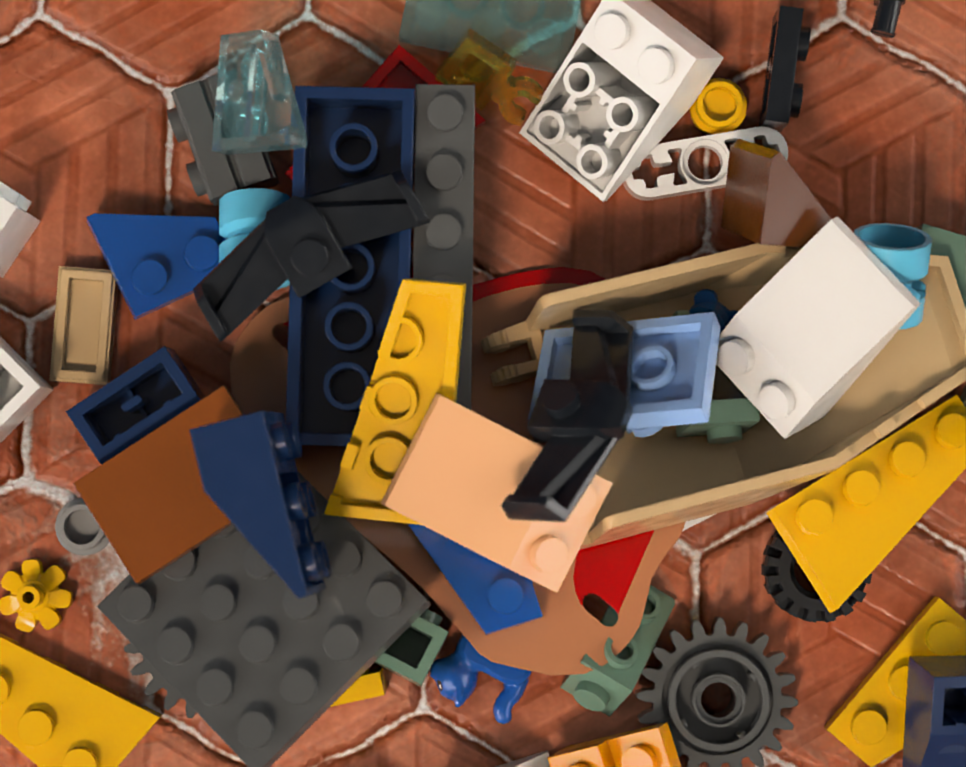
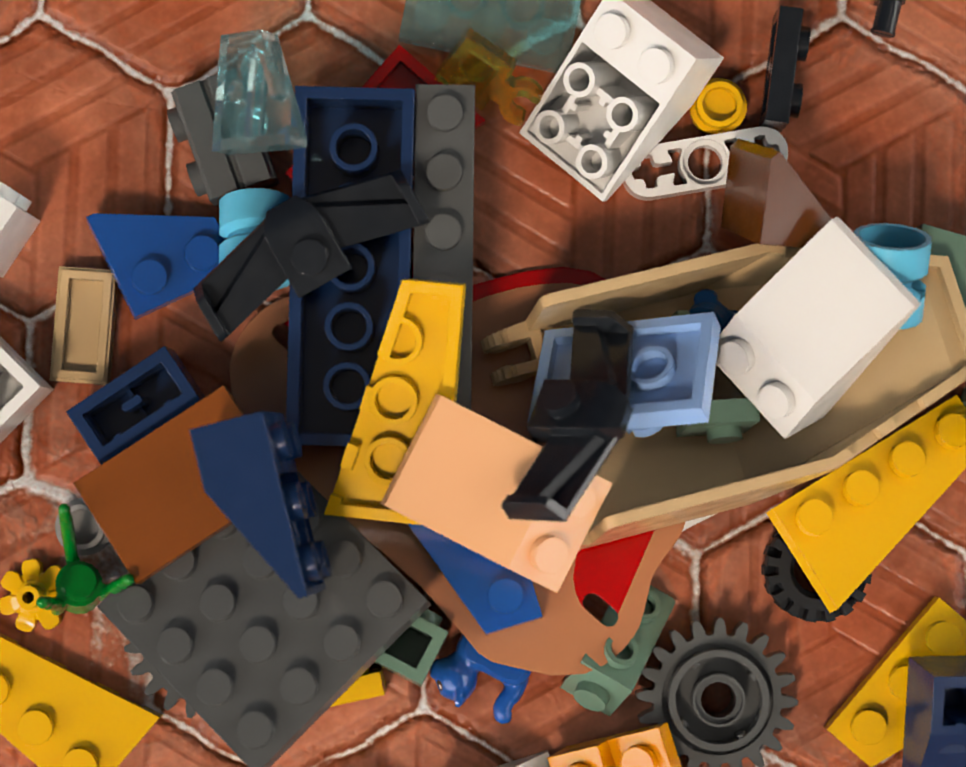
(78, 582): none -> green plant

